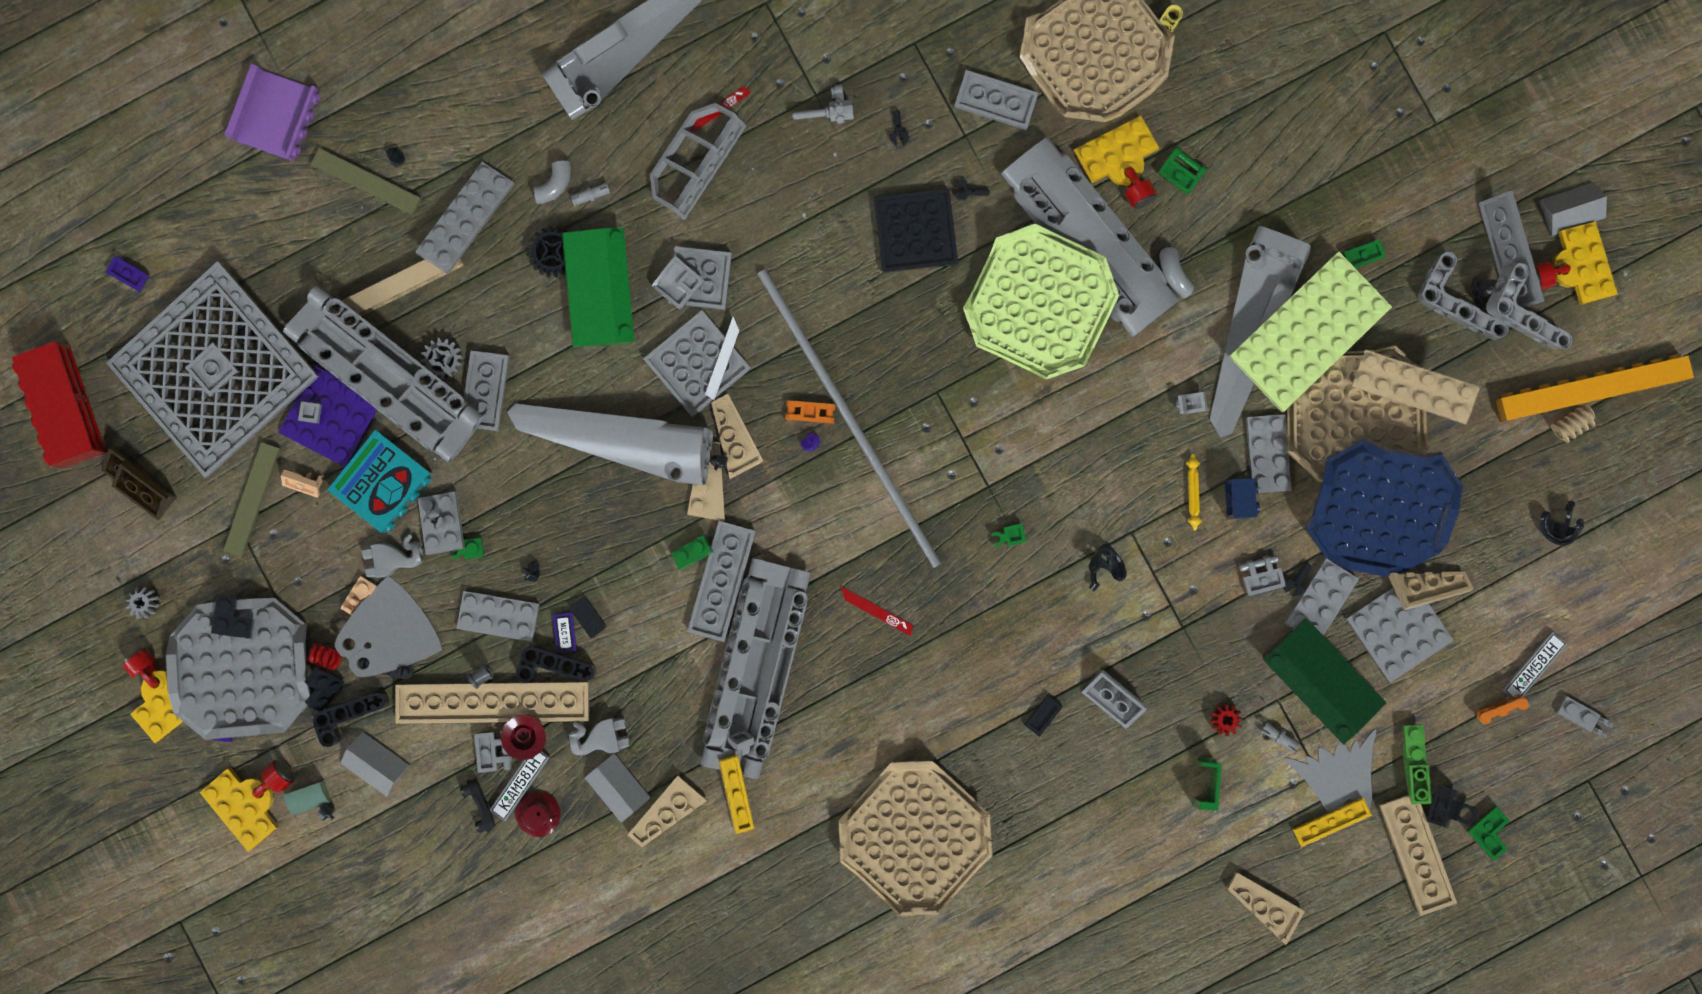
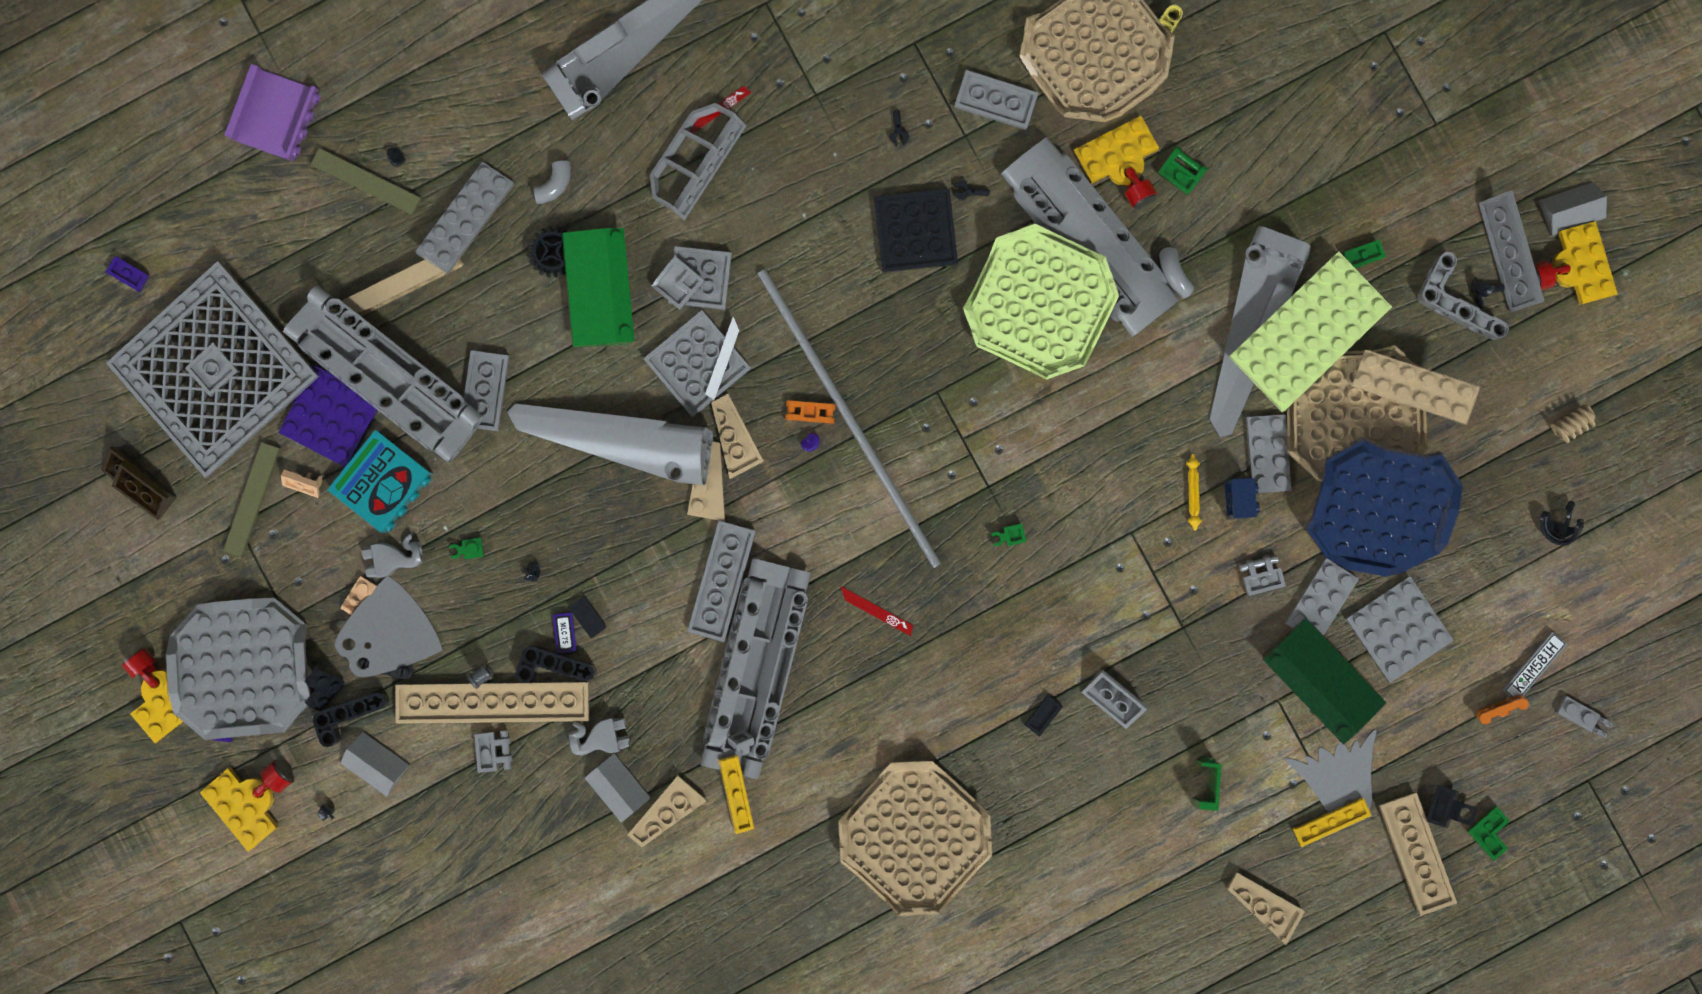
(58, 405): red brick -> none
(139, 609): light grey gear -> none
(225, 621): black plate -> none
(307, 798): sand green brick -> none
(310, 412): light grey plate -> none
(324, 656): red gear -> none
(441, 523): light grey plate -> none
(449, 355): light grey gear -> none
(473, 788): black piece -> none
(498, 616): light grey plate -> none
(518, 786): tile -> none
(521, 745): dark red hat -> none
(527, 814): dark red hat -> none
(590, 194): light grey pin -> none
(692, 552): green plate -> none
(719, 461): black piece -> none
(836, 111): light grey piece -> none
(1114, 566): black helmet -> none
(1192, 403): light grey bracket -> none
(1223, 727): red gear -> none
(1280, 736): light grey pin -> none
(1298, 579): black bar -> none
(1415, 764): bright green slope -> none
(1426, 588): tan wing -> none
(1511, 314): light grey beam -> none
(1594, 388): light orange brick -> none

